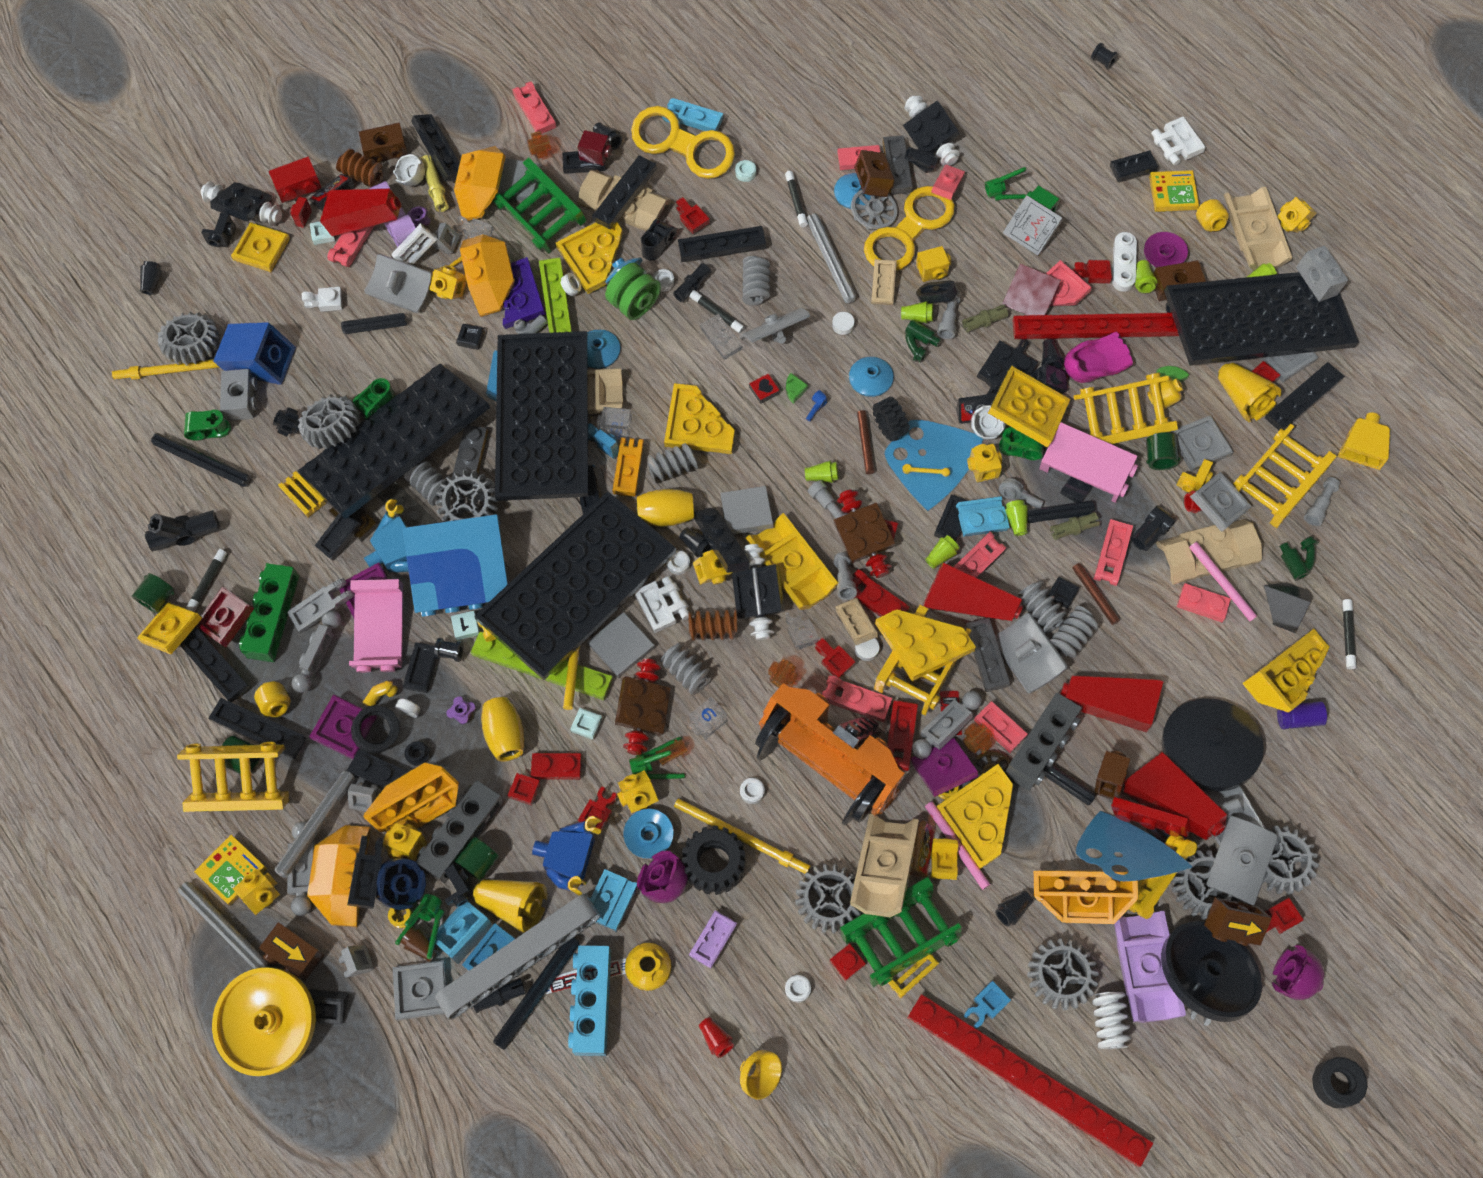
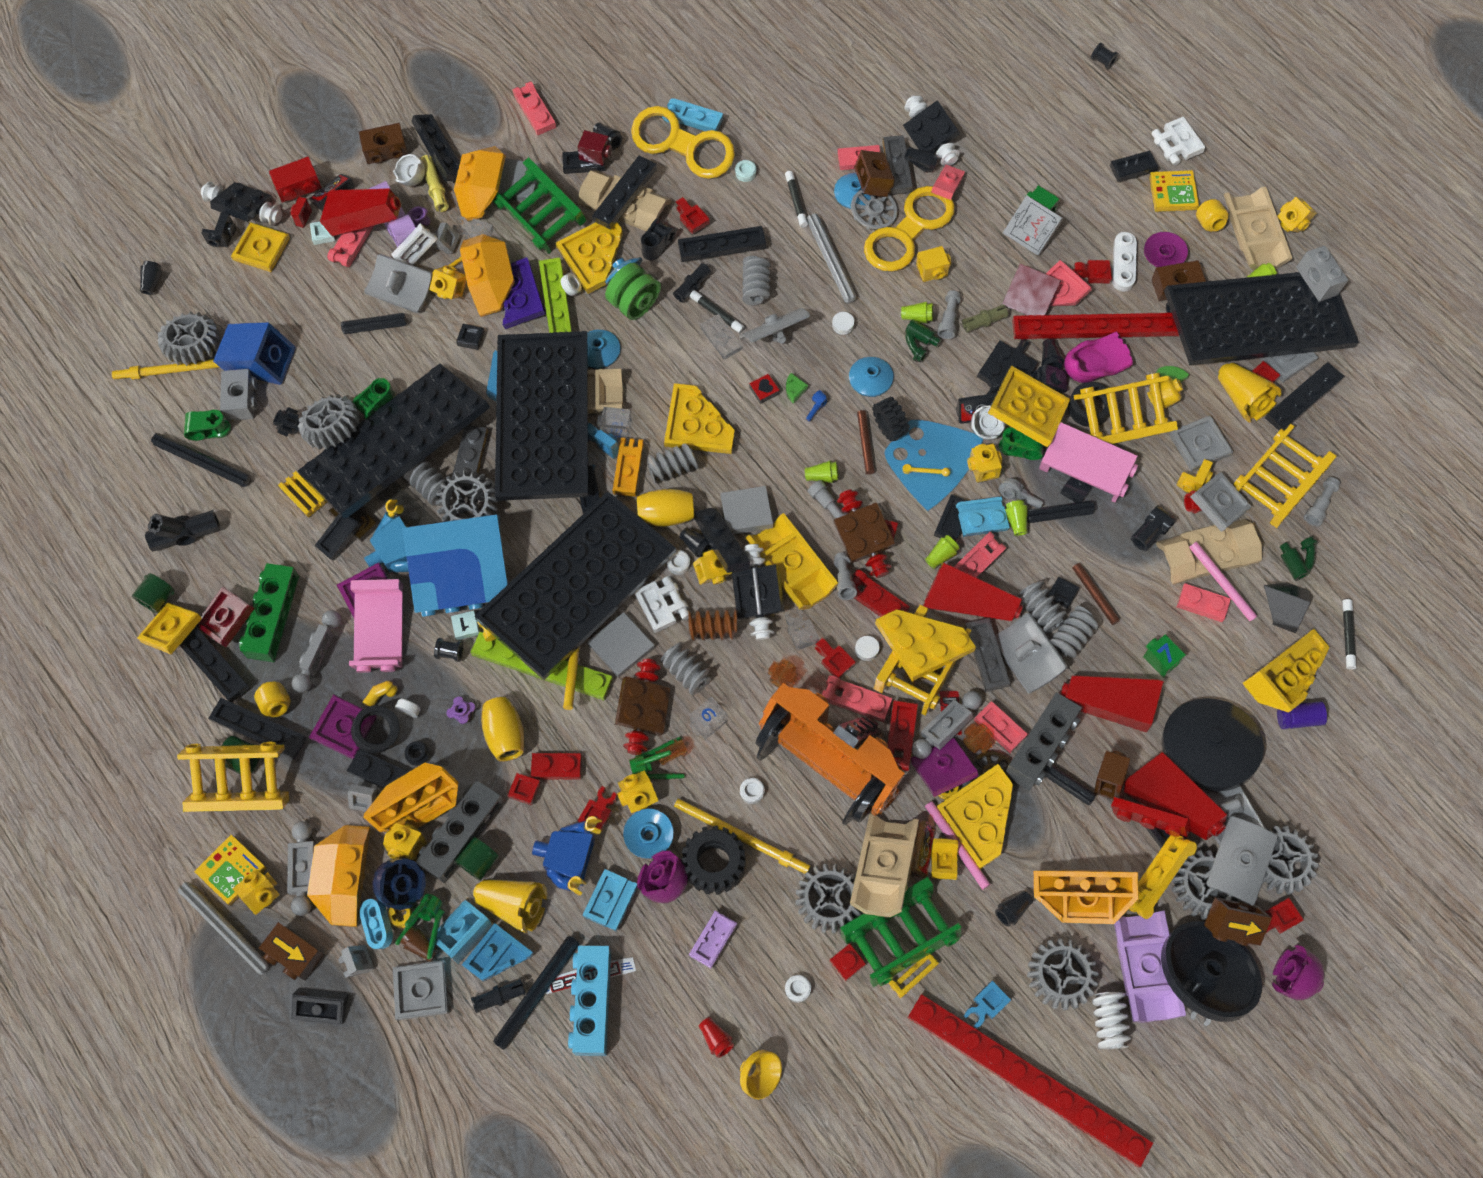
(206, 580): pearl dark grey bar -> none
(263, 1021): yellow dish -> none
(314, 824): light grey axle -> none
(315, 606): light grey hinge -> none
(327, 299): white plate -> none
(360, 168): dark orange piece -> none
(365, 875): black hinge -> none
(376, 926): none -> medium azure plate
(420, 668): black tile -> none
(459, 880): black bracket -> none
(517, 956): light grey beam -> none
(527, 328): light grey arm -> none
(539, 145): clear orange gear -> none
(586, 723): light aqua tile -> none
(648, 980): yellow piece -> none
(666, 279): white tile -> none
(856, 621): tan plate -> none
(883, 282): tan plate -> none
(937, 292): black plate -> none
(996, 186): green plant -> none
(1074, 526): olive pin -> none
(1081, 416): none -> black tyre
(1113, 551): coral plate -> none
(1142, 853): dark azure piece -> none
(1145, 279): lime cone -> none
(1162, 451): dark green piece -> none
(1163, 655): none -> green brick
(1356, 1080): black tyre -> none
(1367, 442): yellow torso -> none

